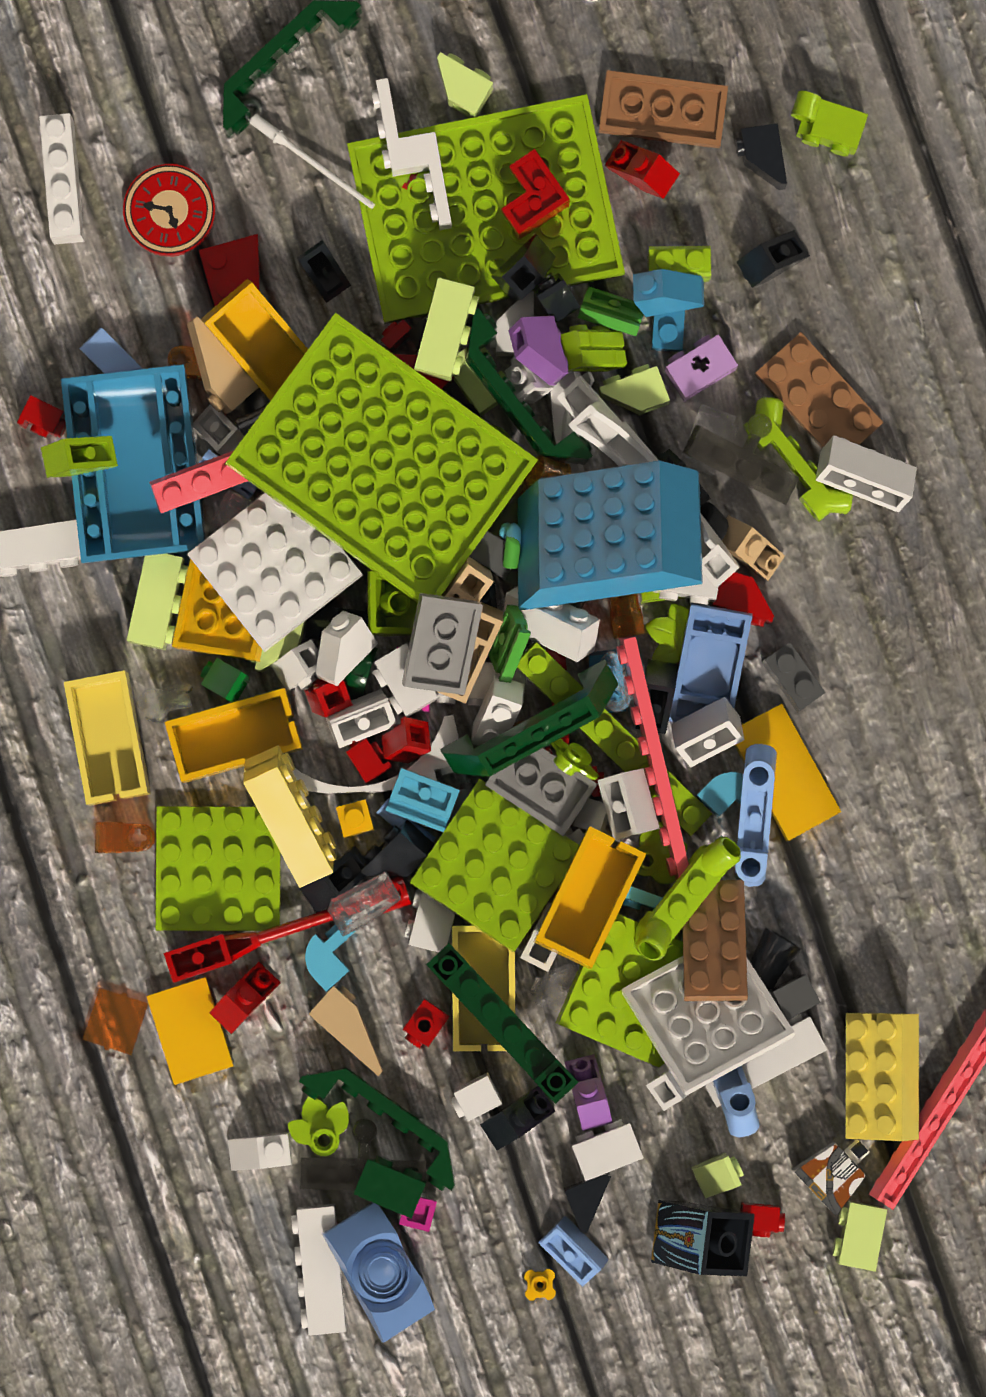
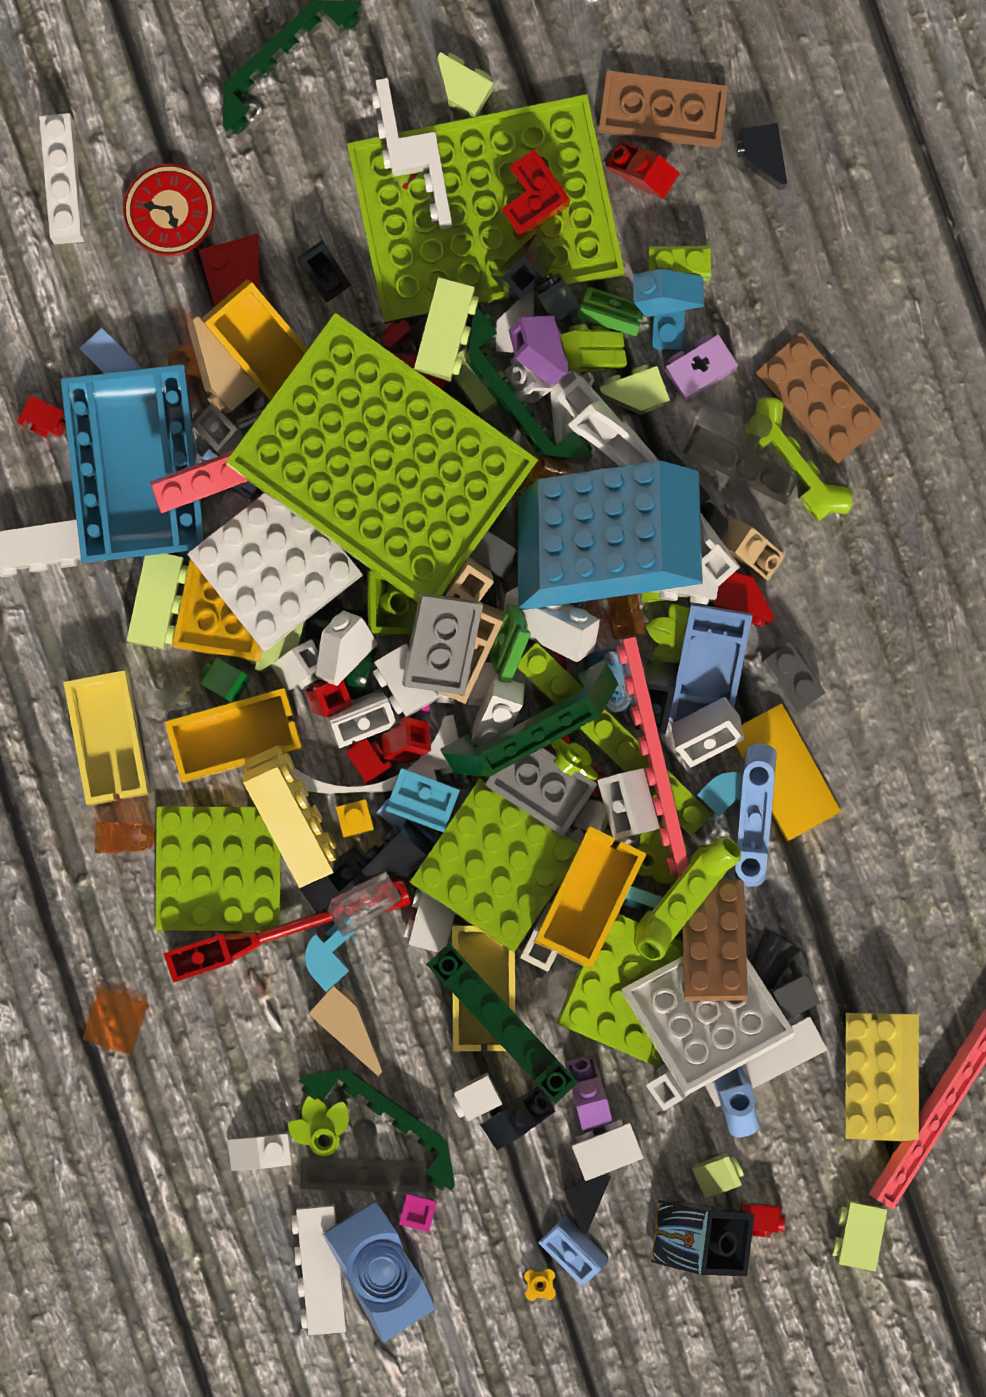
(78, 456): lime slope -> none
(188, 1032): yellow tile -> none
(244, 997): red slope -> none
(278, 137): white piece -> none
(390, 1186): dark green brick -> none
(428, 1012): red brick -> none
(512, 535): bright green arm -> none
(772, 258): black slope -> none
(828, 123): lime hinge -> none
(833, 1173): torso -> none
(866, 473): white brick -> none

